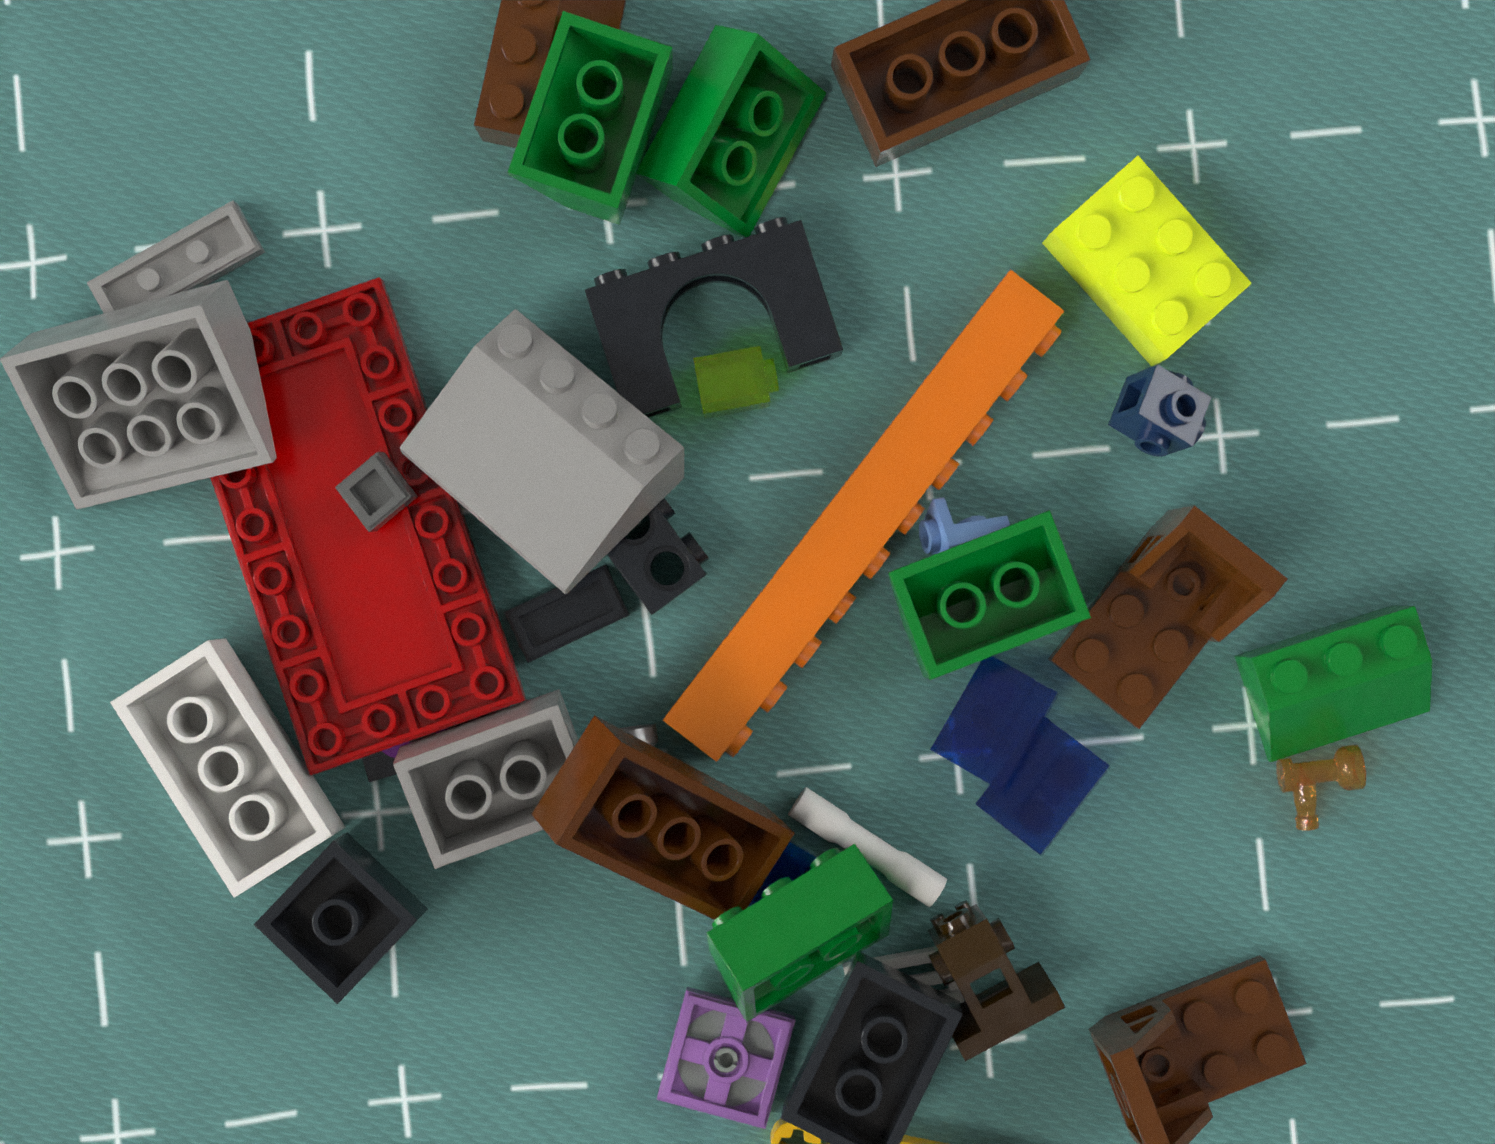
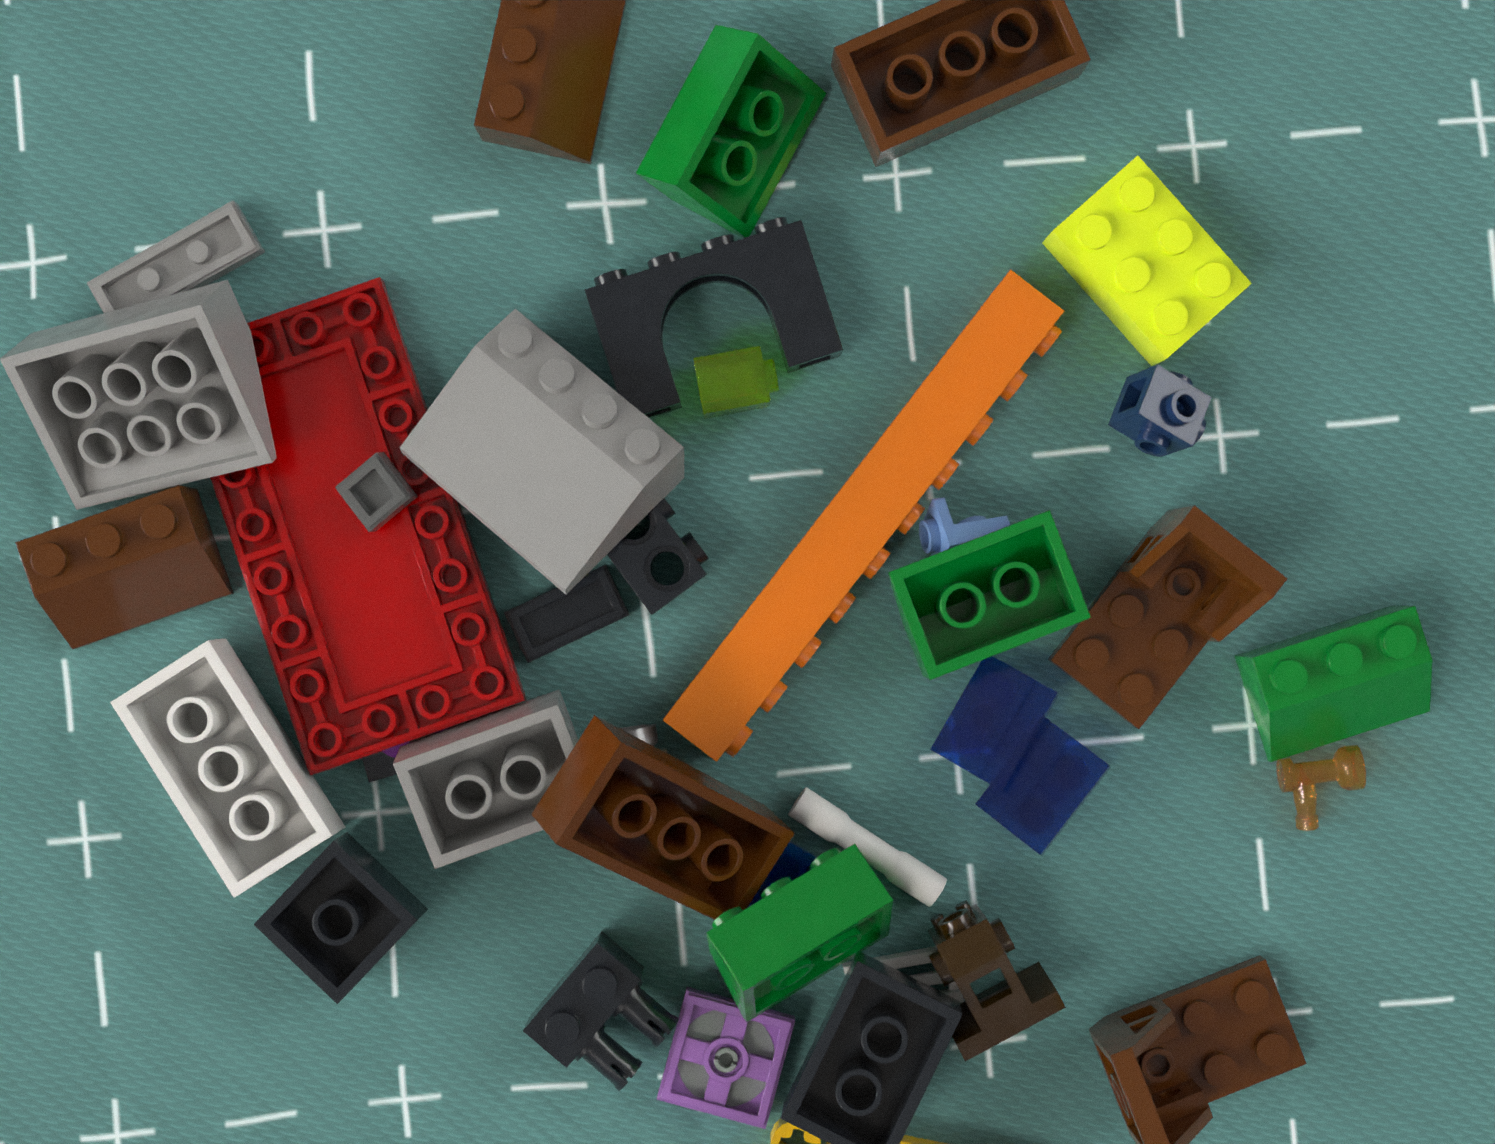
(126, 566): none -> reddish brown slope
(574, 1012): none -> black brick
(592, 116): green slope -> none

